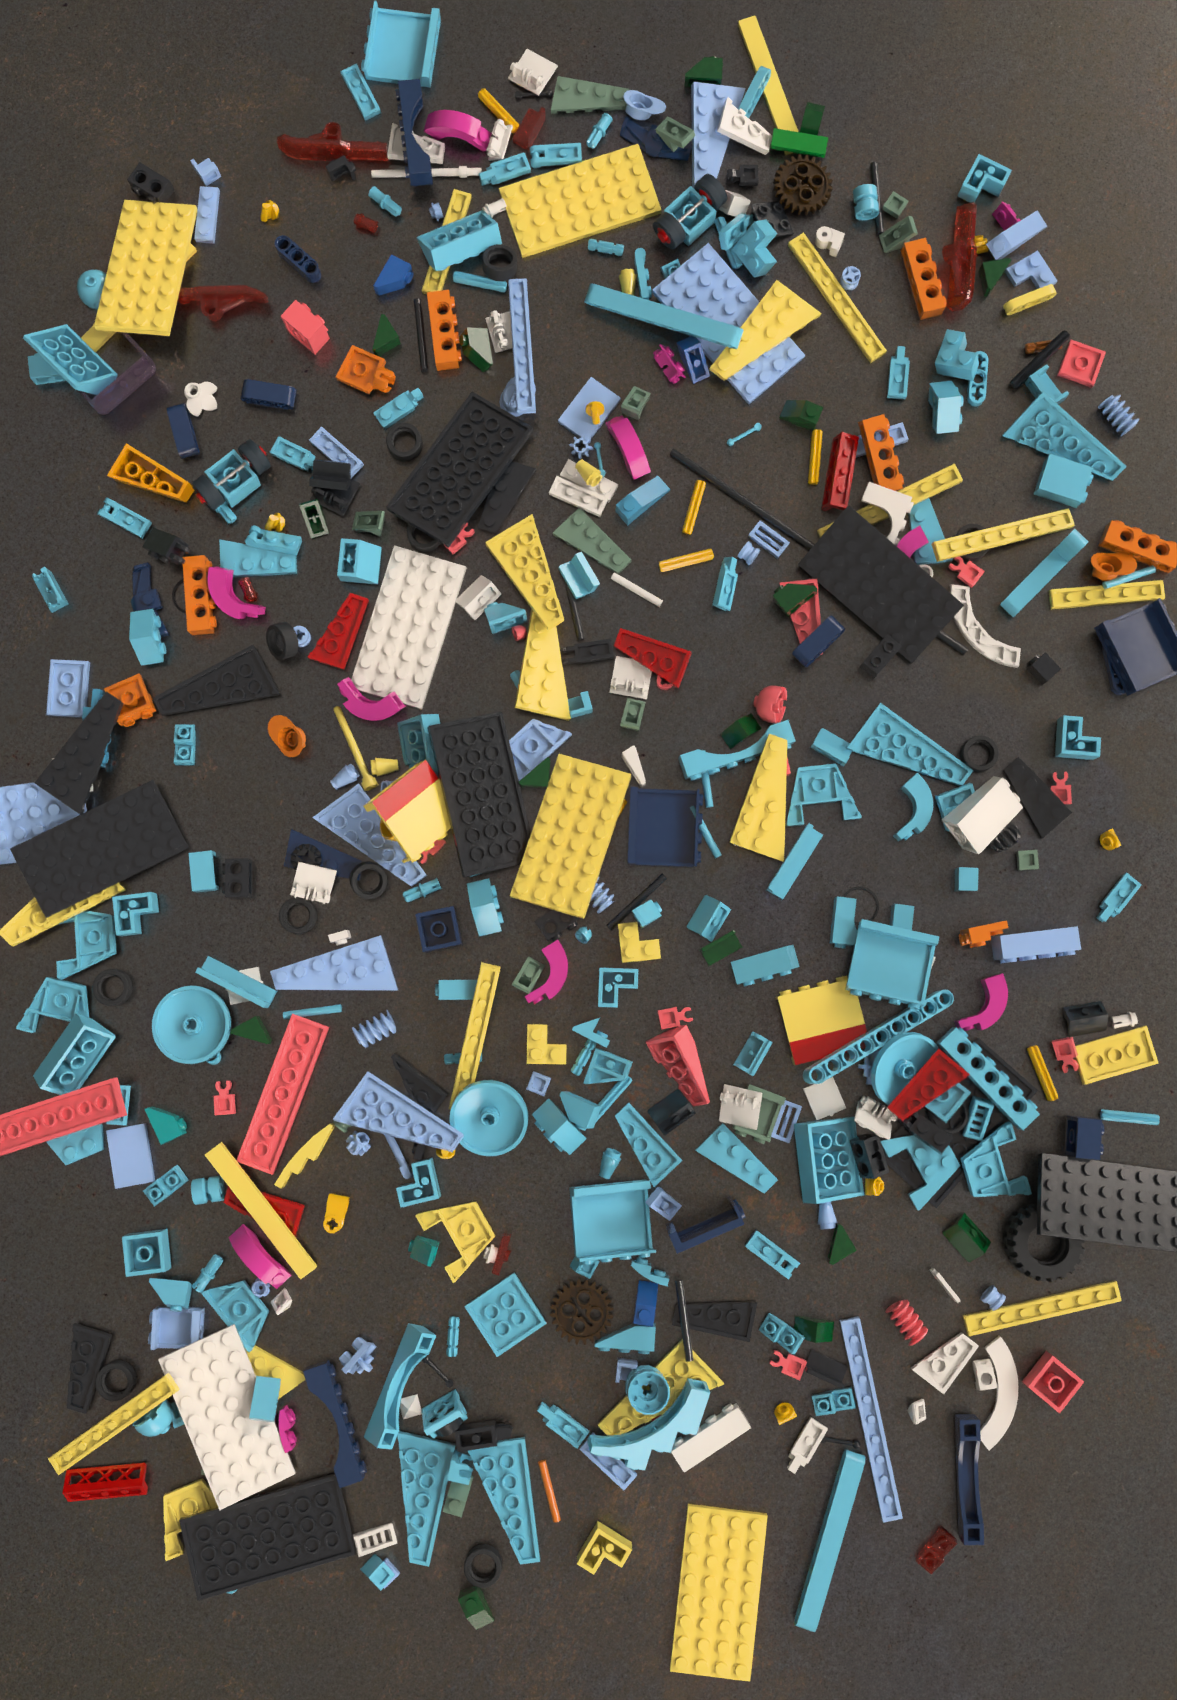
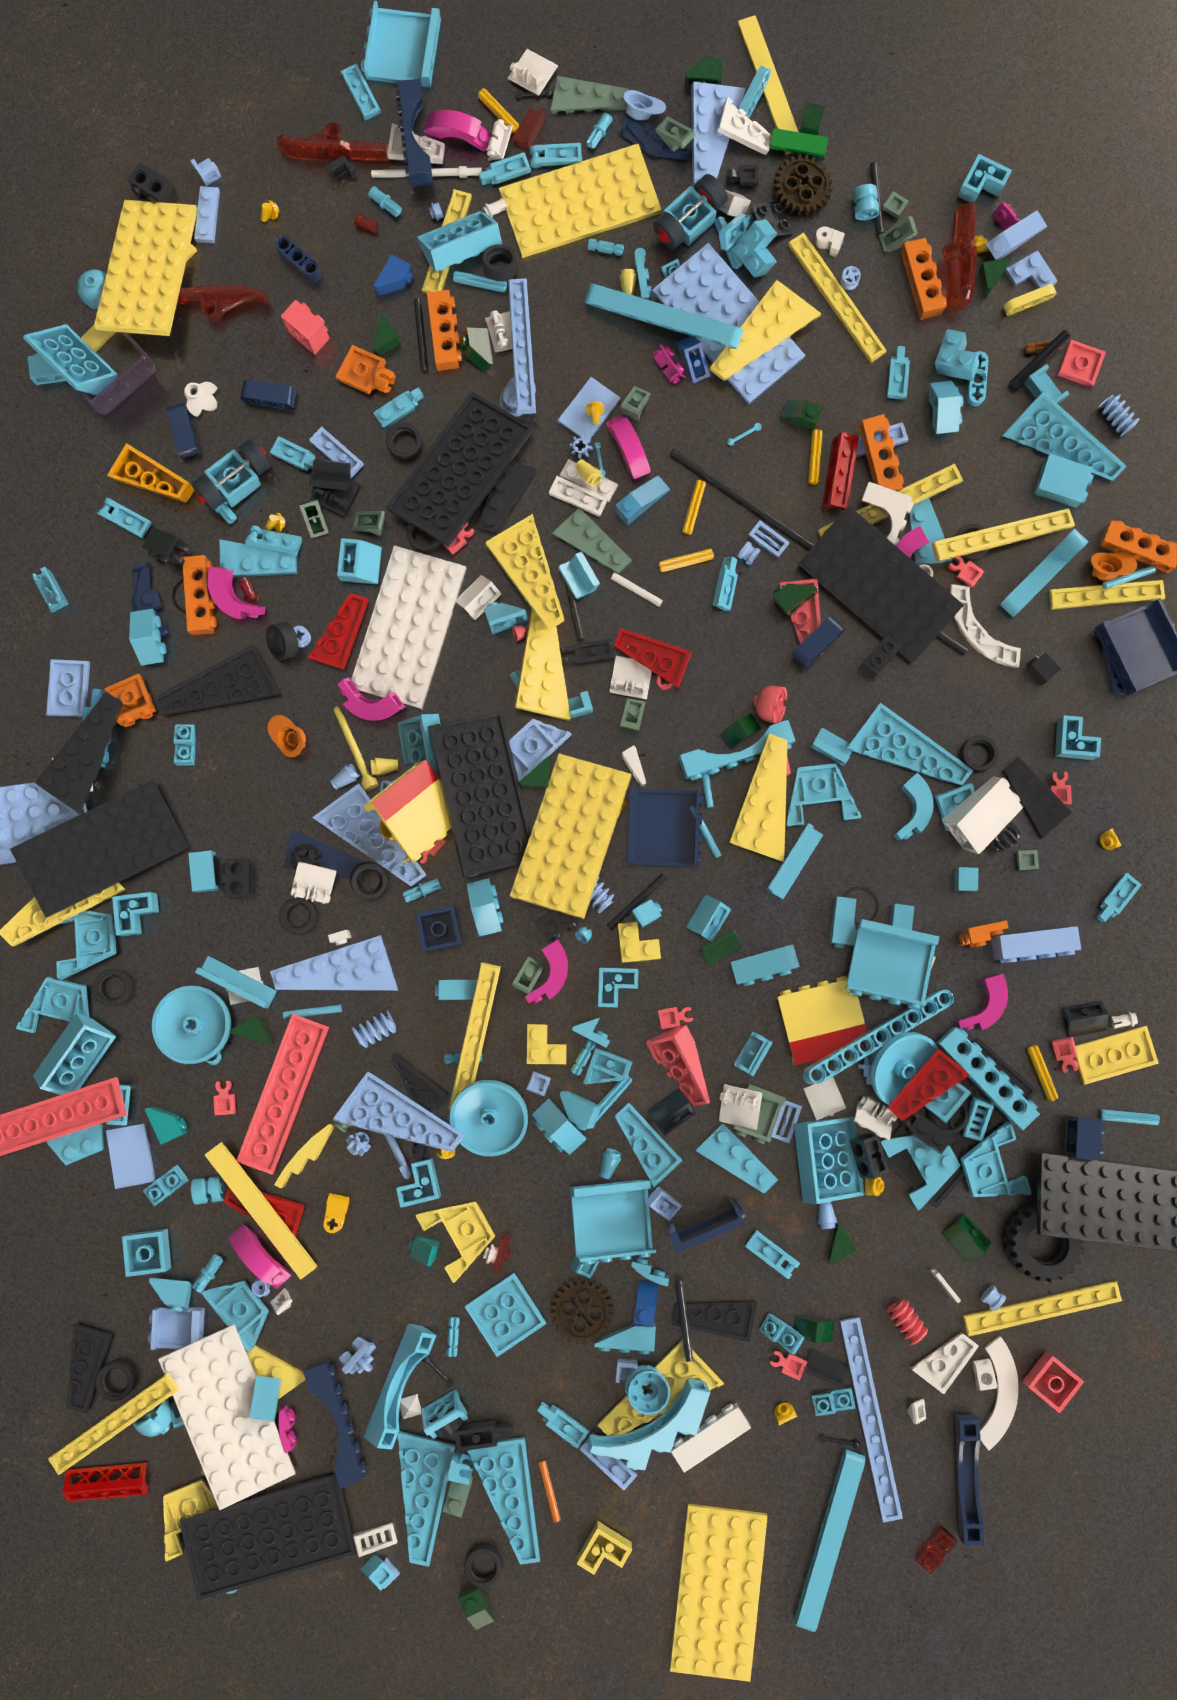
(806, 1444): white hinge -> none

